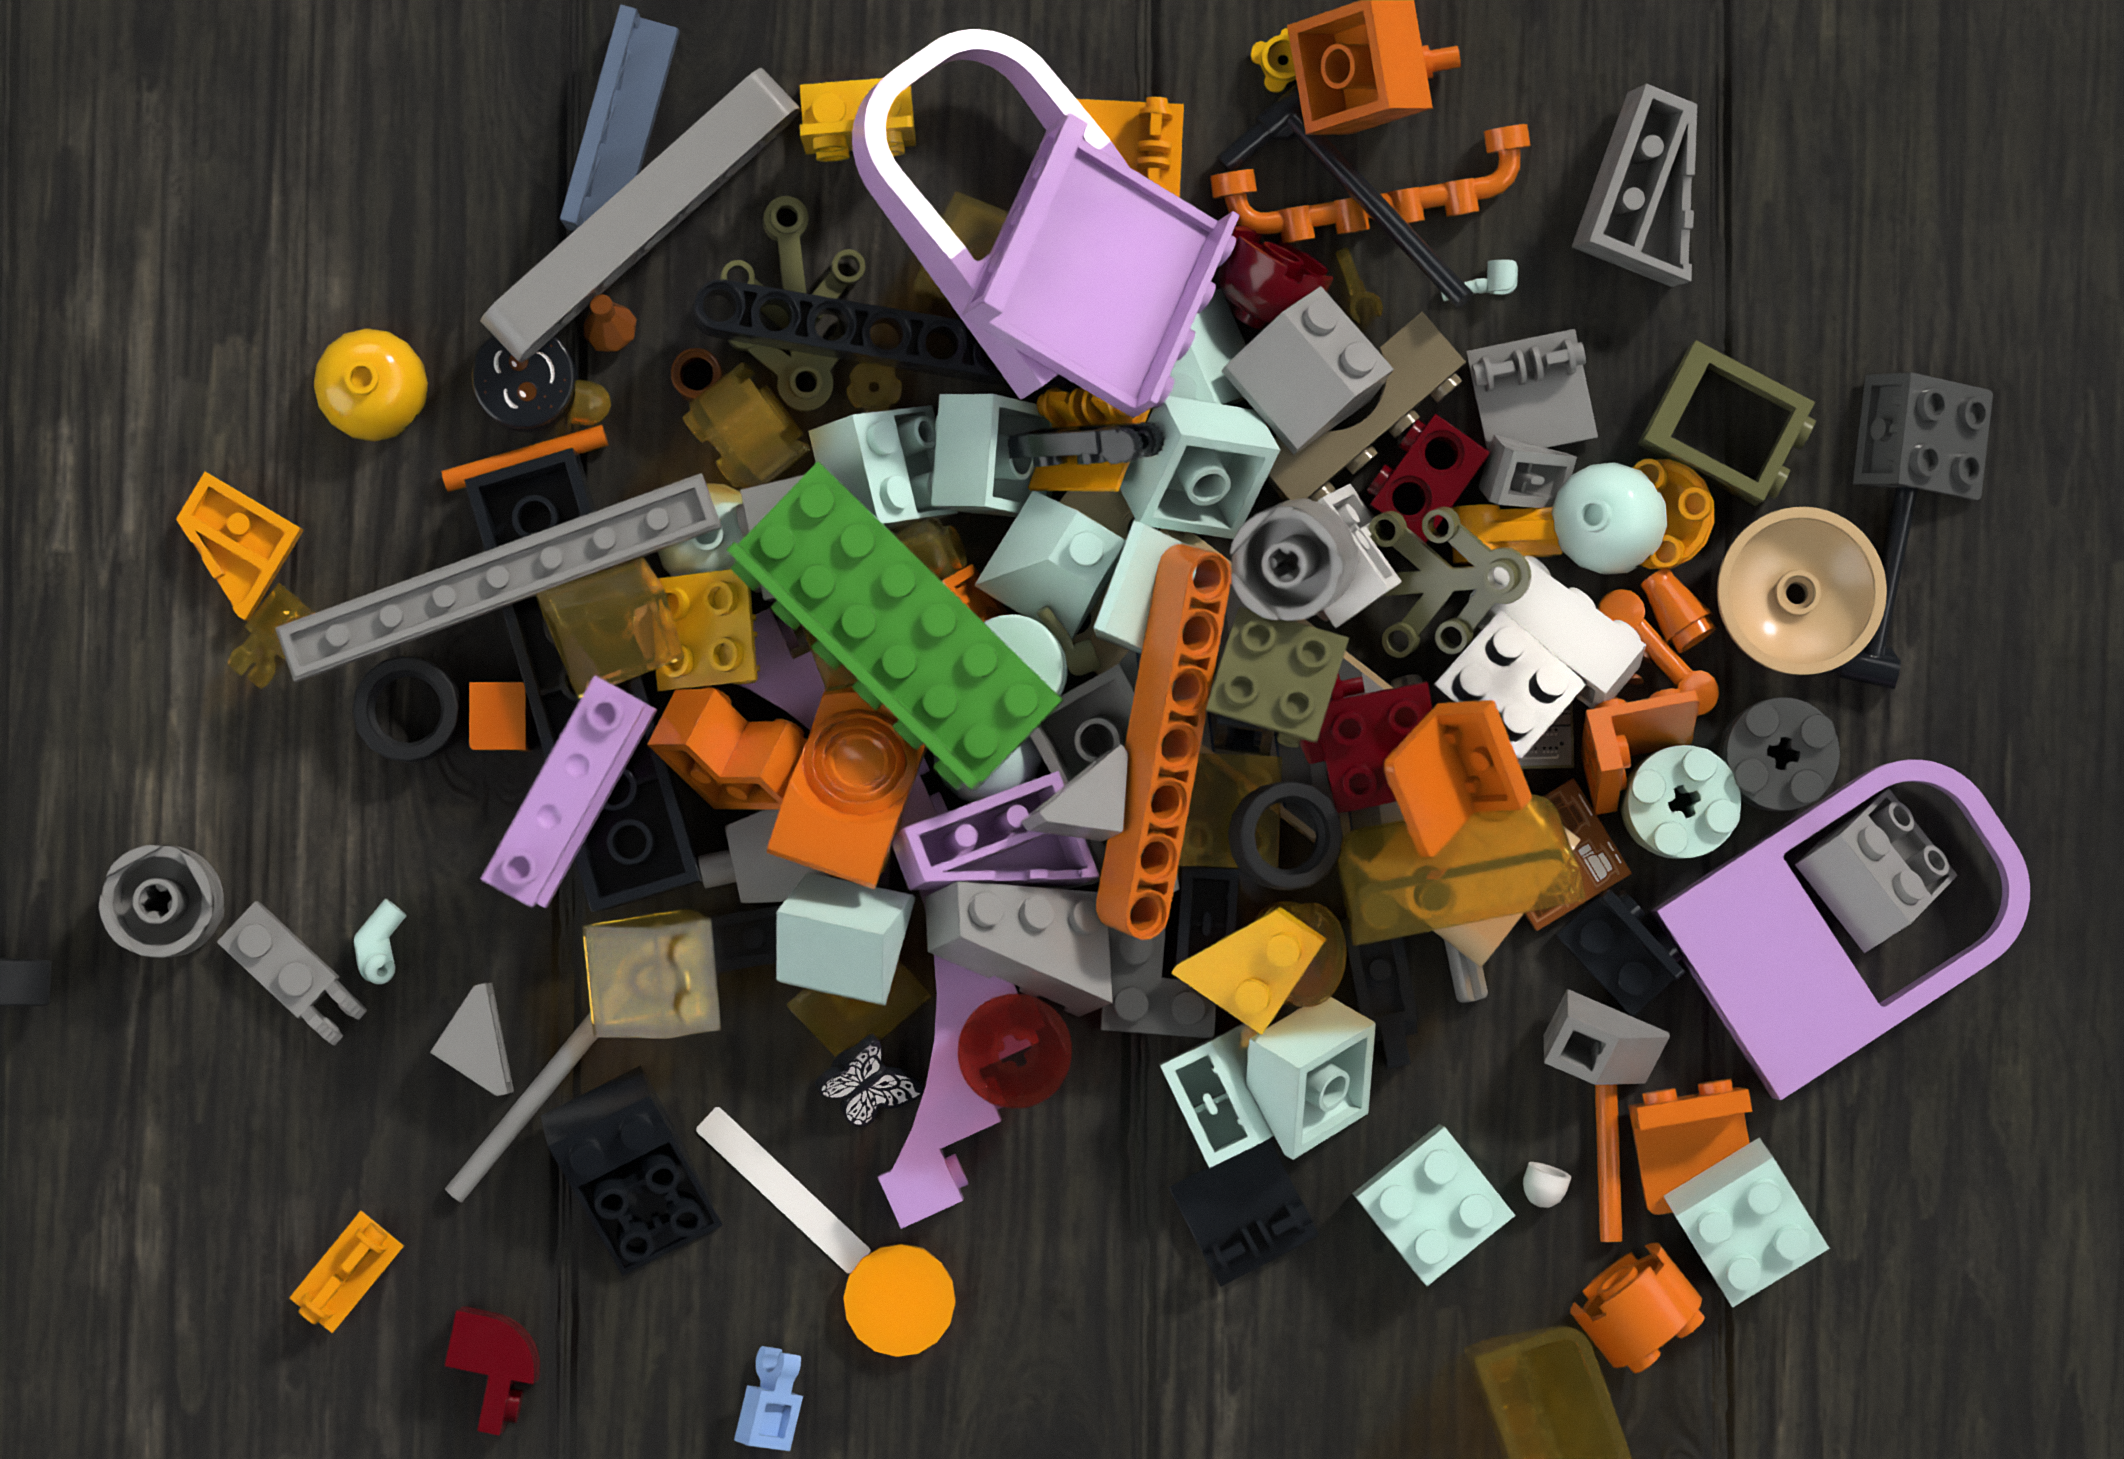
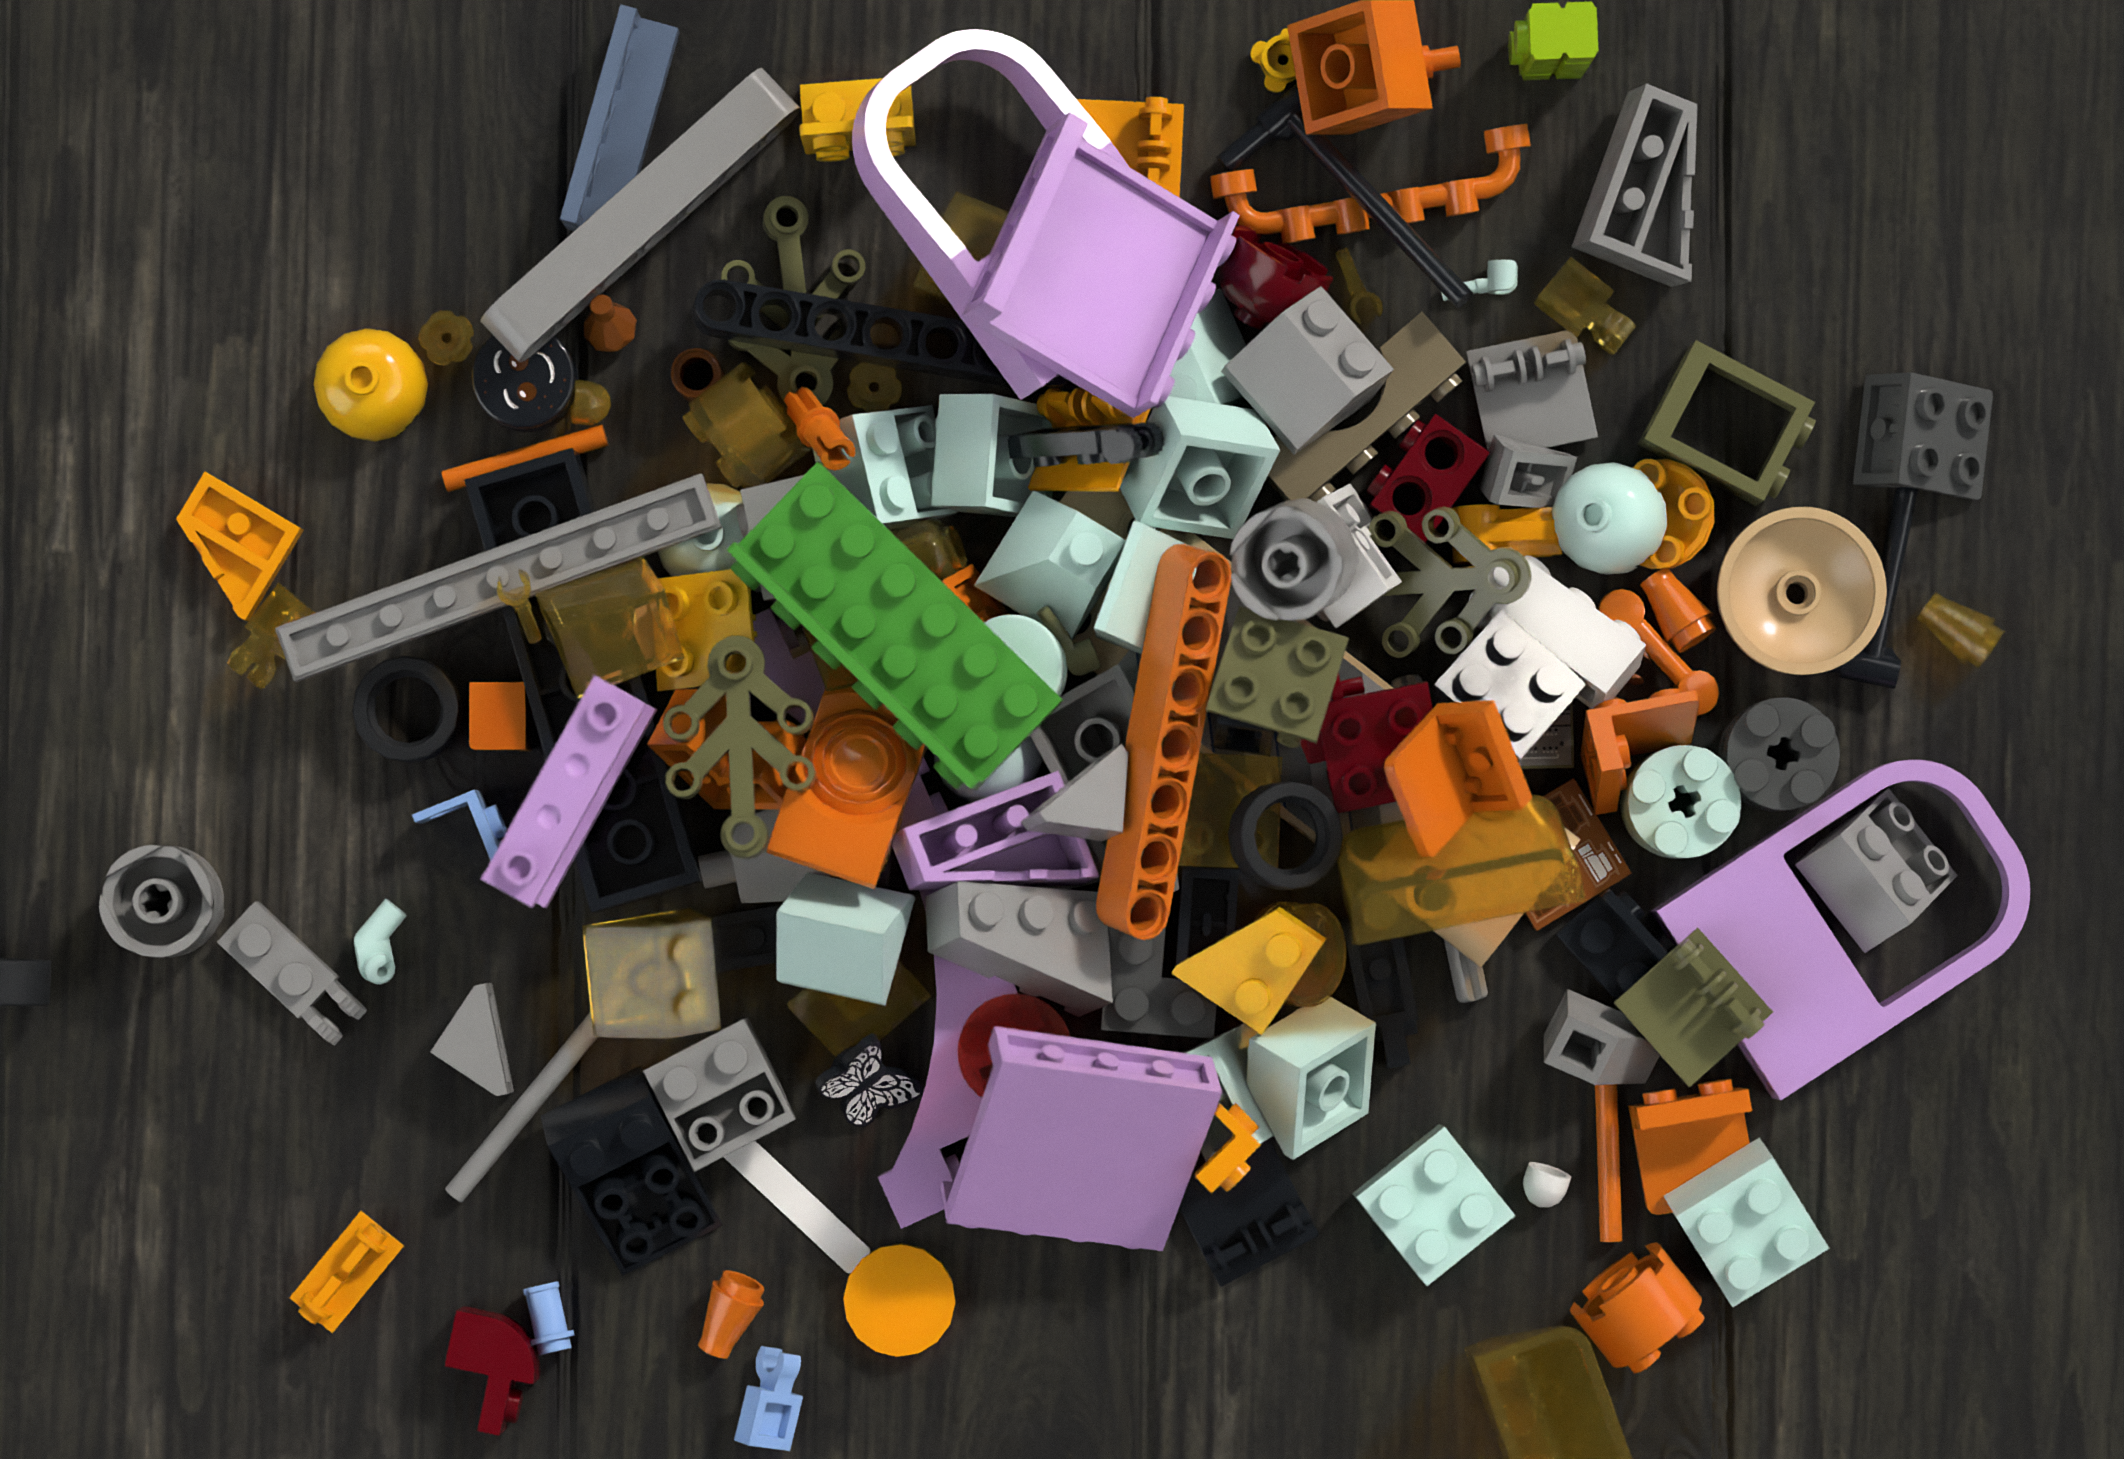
(439, 324): none -> clear yellow plate
(487, 819): none -> light blue bracket
(521, 606): none -> clear yellow hand
(547, 1318): none -> light blue pin
(720, 1094): none -> light grey slope
(730, 1310): none -> orange cone
(738, 736): none -> olive plant
(819, 428): none -> orange axle
(1083, 1140): none -> lavender panel
(1228, 1163): none -> light orange bracket
(1555, 41): none -> lime brick
(1579, 301): none -> clear yellow plate
(1693, 1007): none -> olive hinge
(1961, 629): none -> clear yellow cone

